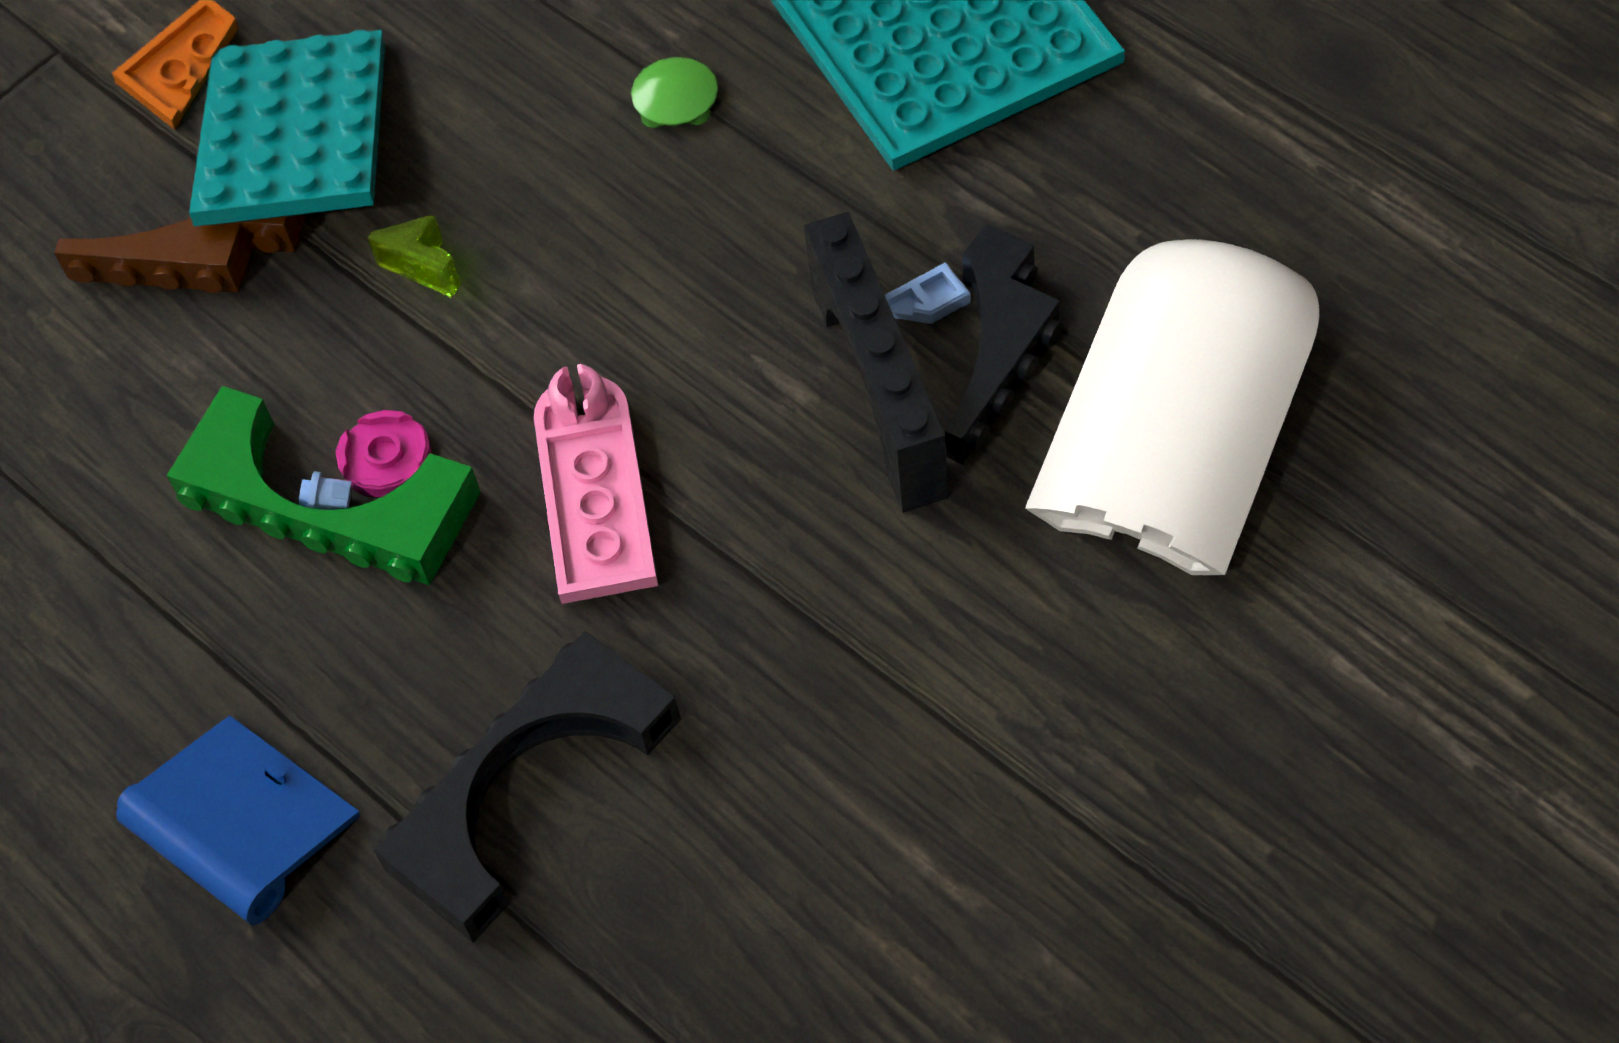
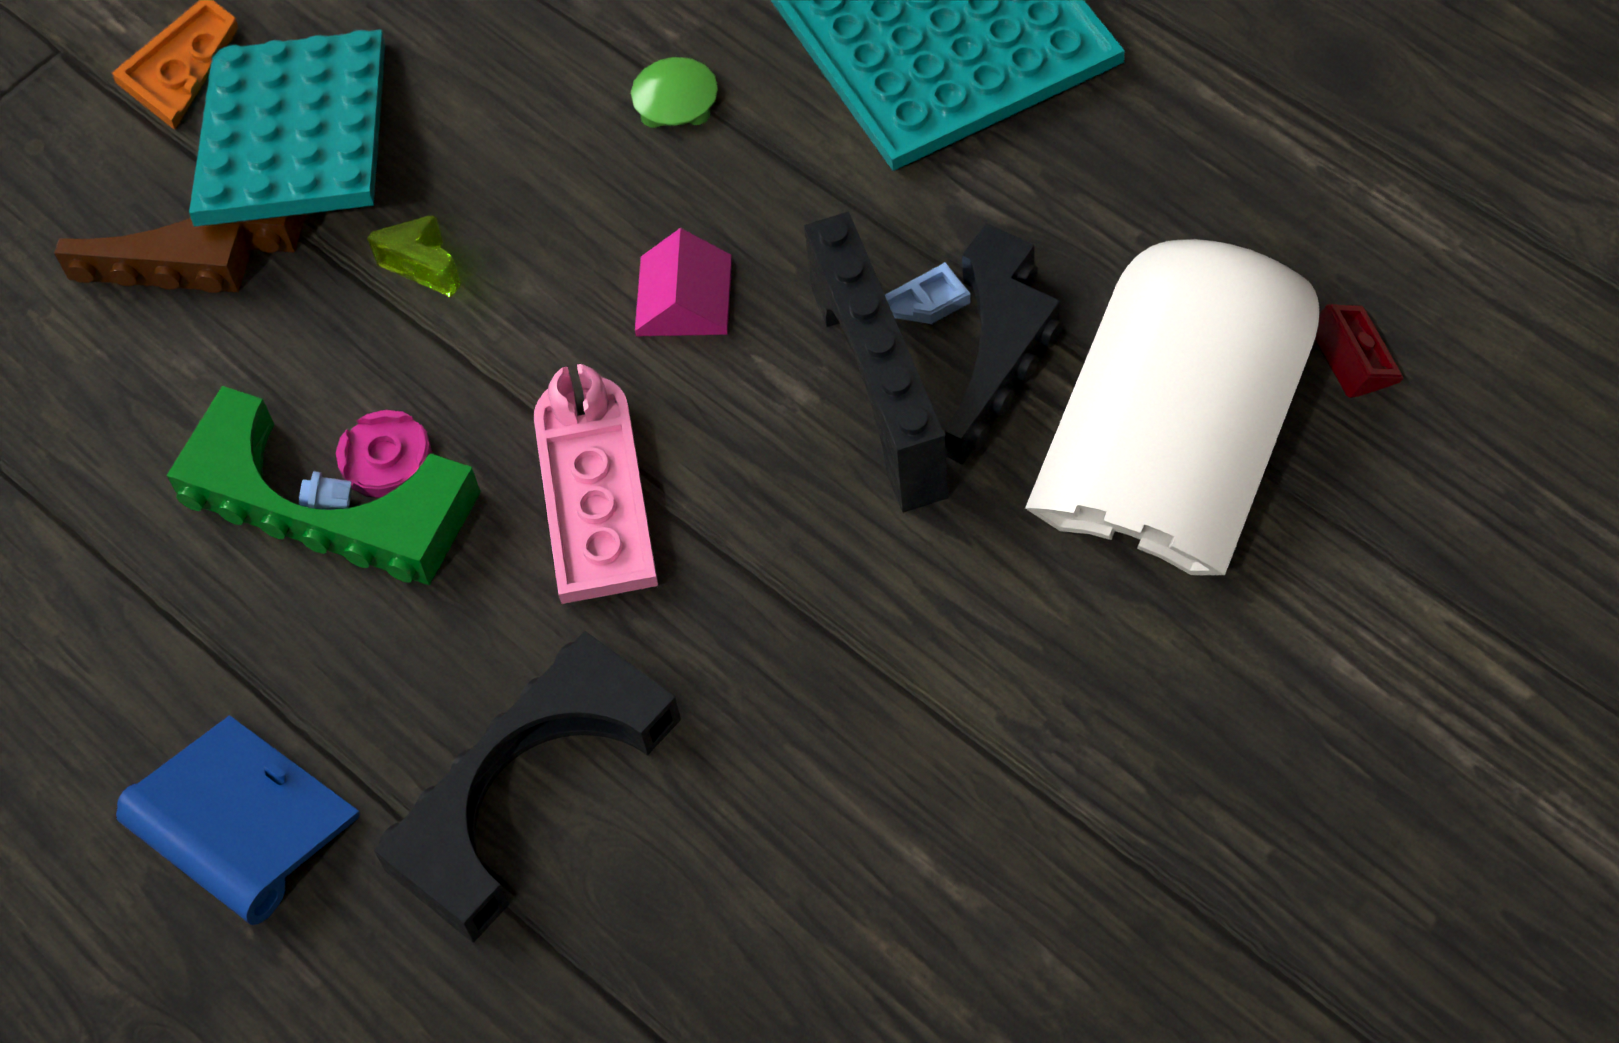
(683, 288): none -> dark pink slope
(1355, 350): none -> dark red slope

